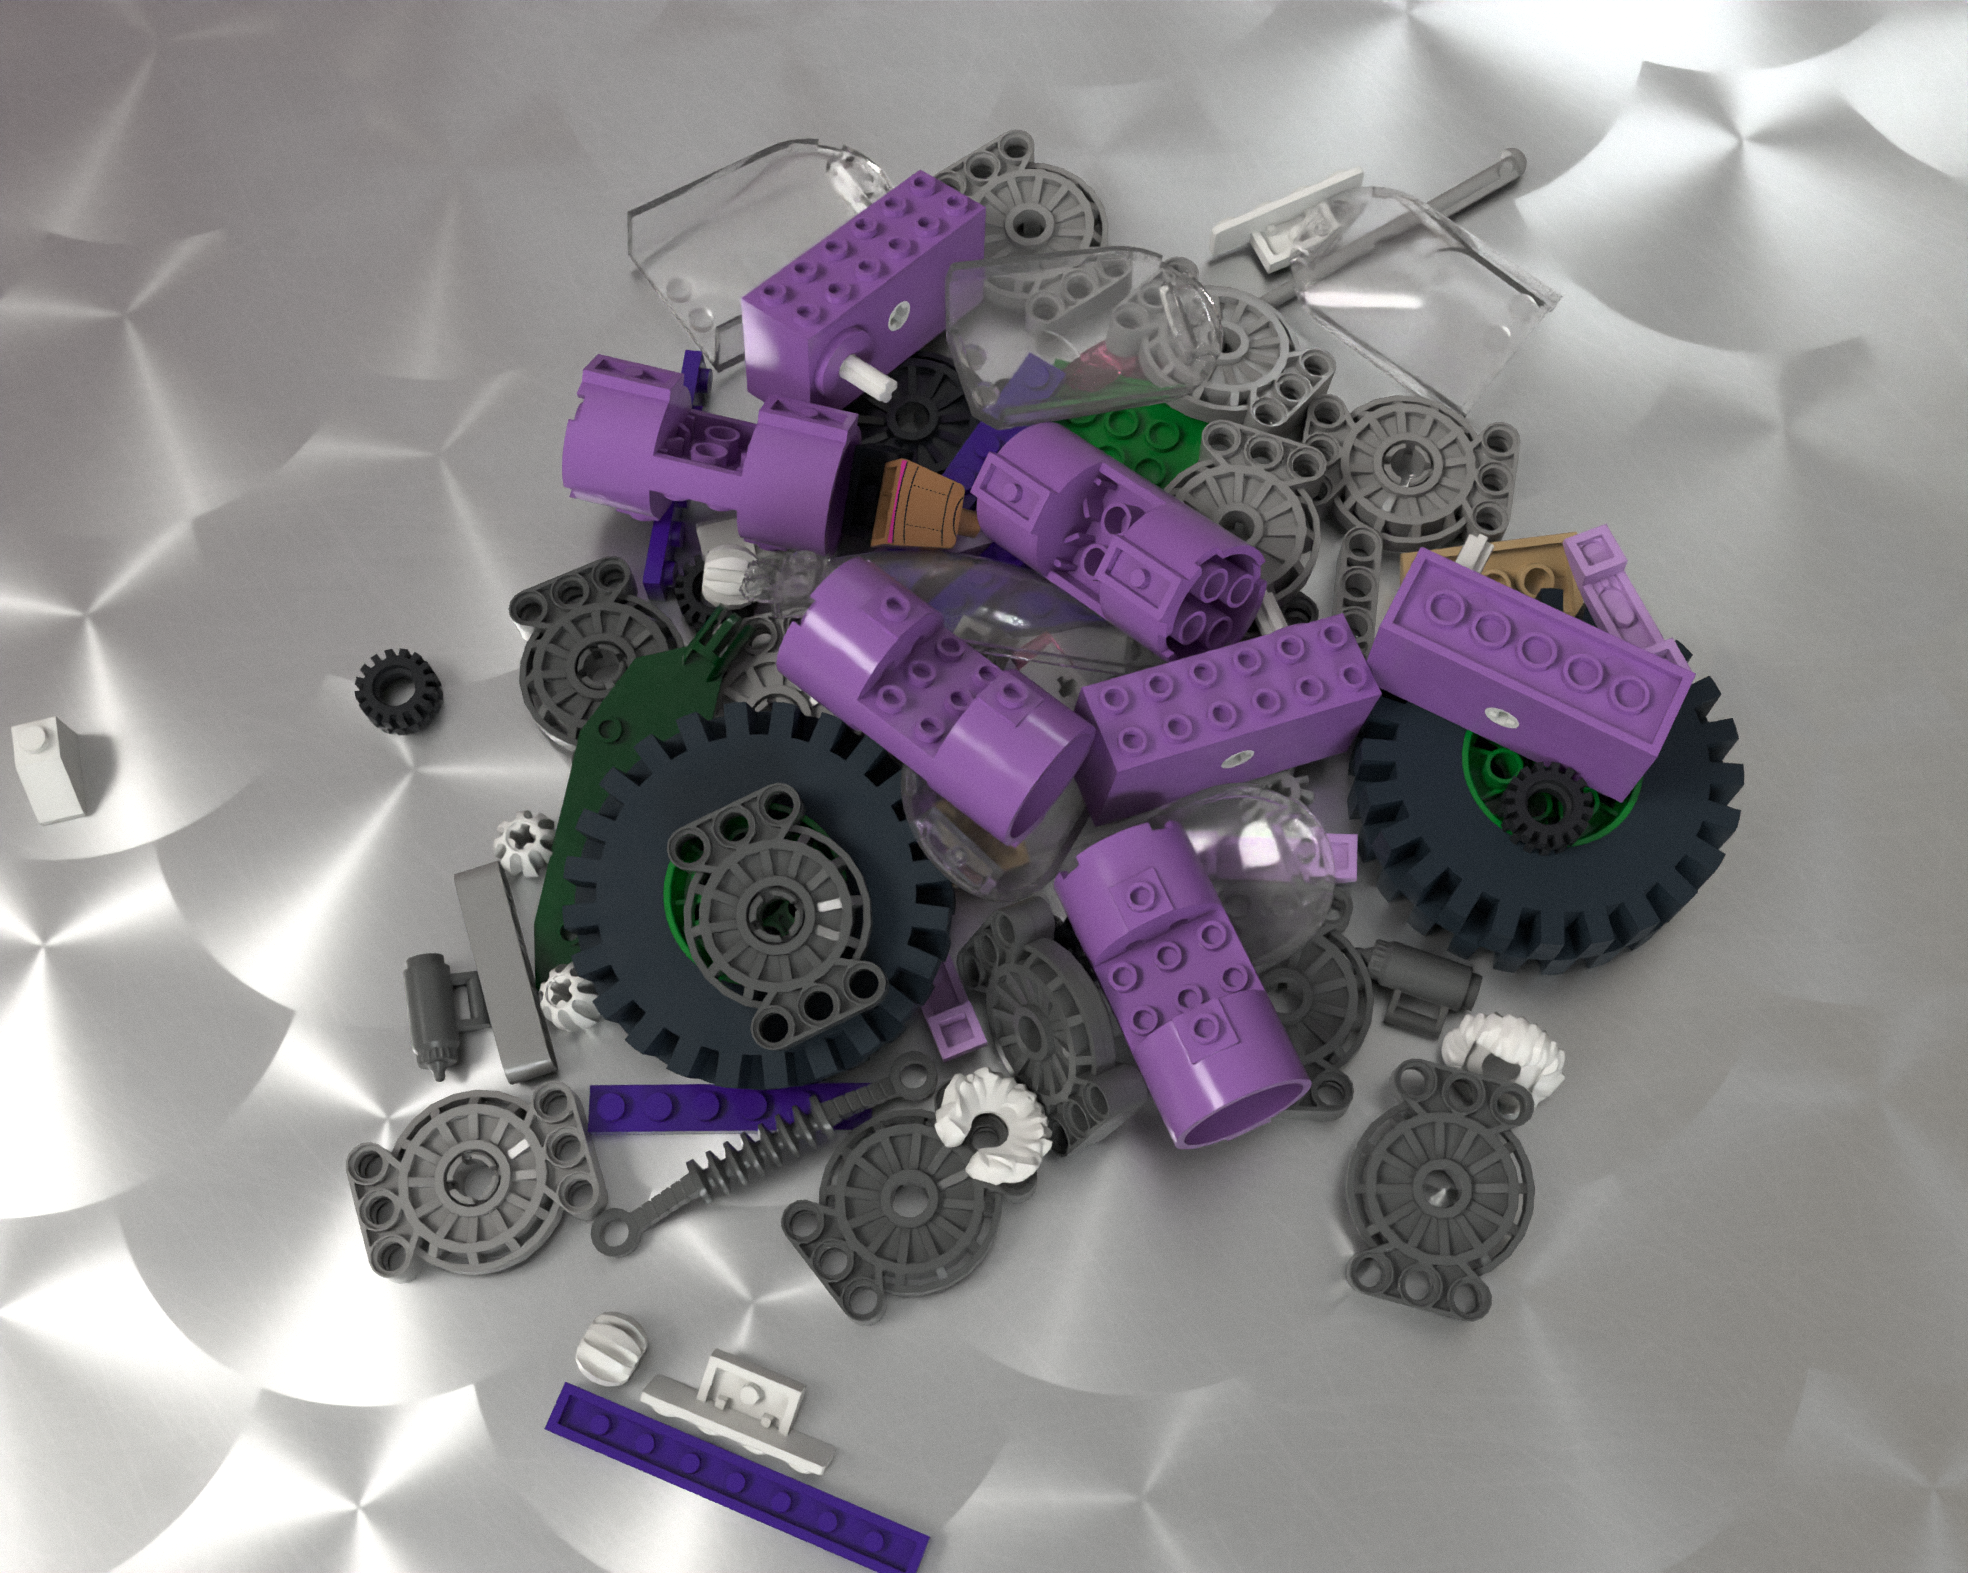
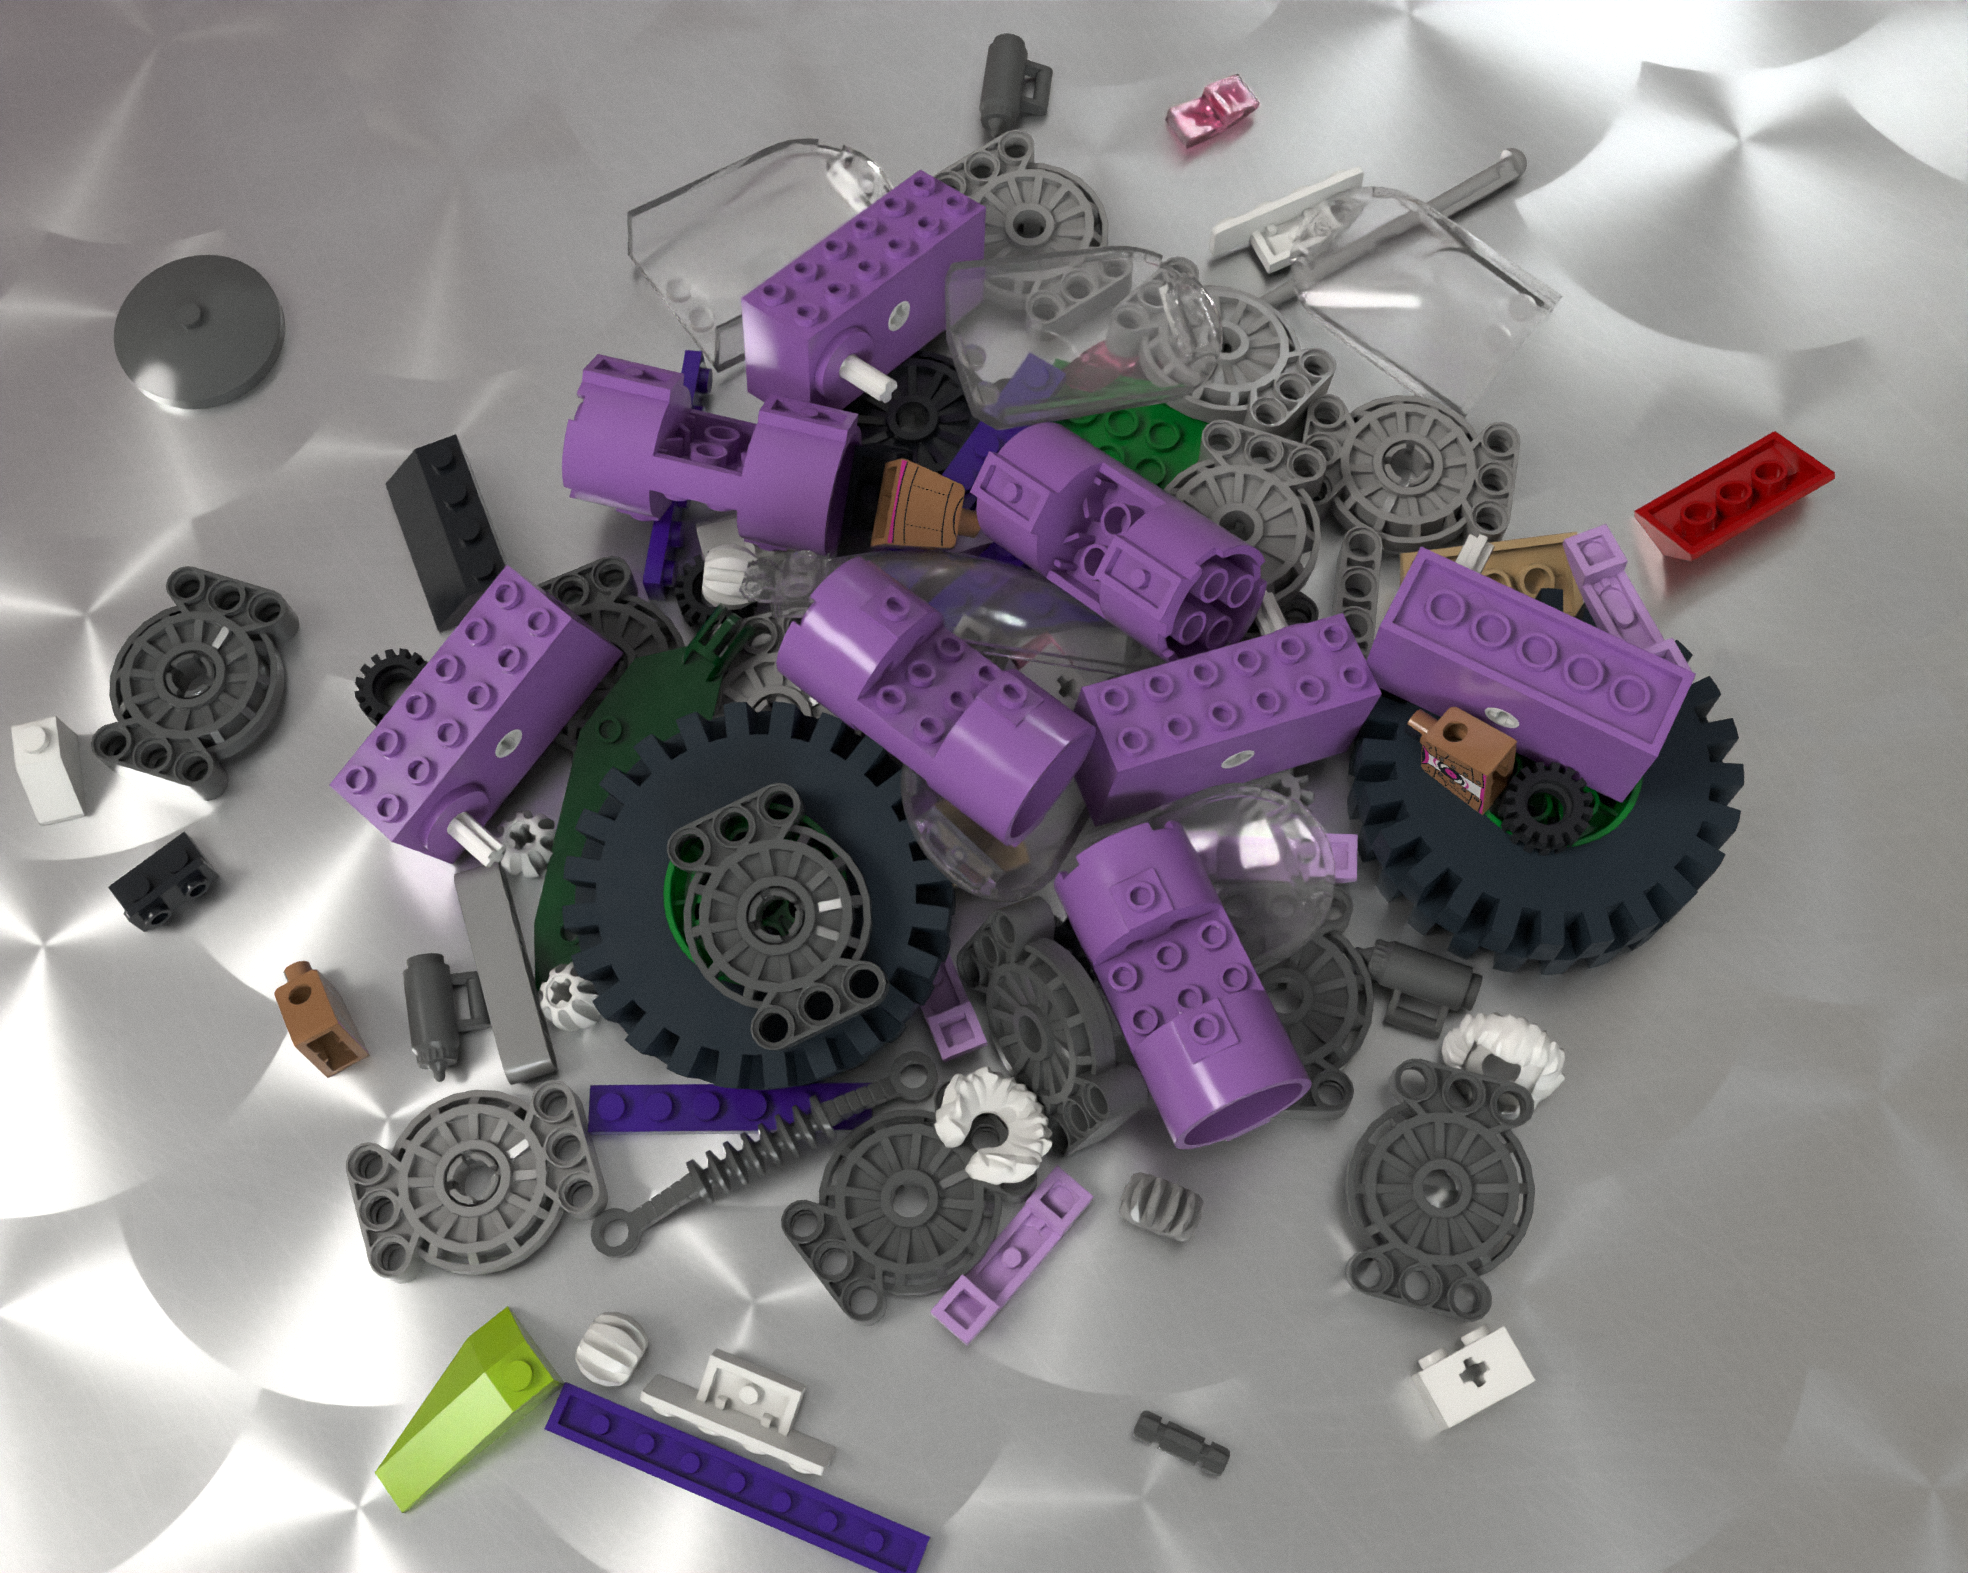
(164, 883): none -> black bracket
(172, 650): none -> dark grey piece
(199, 332): none -> dark grey dish
(318, 1020): none -> medium nougat torso
(446, 529): none -> black slope
(476, 721): none -> medium lavender piece
(477, 1399): none -> lime wedge
(1004, 84): none -> dark grey piece
(1012, 1256): none -> lavender slope
(1161, 1206): none -> light grey gear
(1181, 1443): none -> dark grey axle
(1217, 110): none -> clear pink slope
(1464, 755): none -> medium nougat torso
(1501, 1375): none -> white brick
(1731, 497): none -> red slope

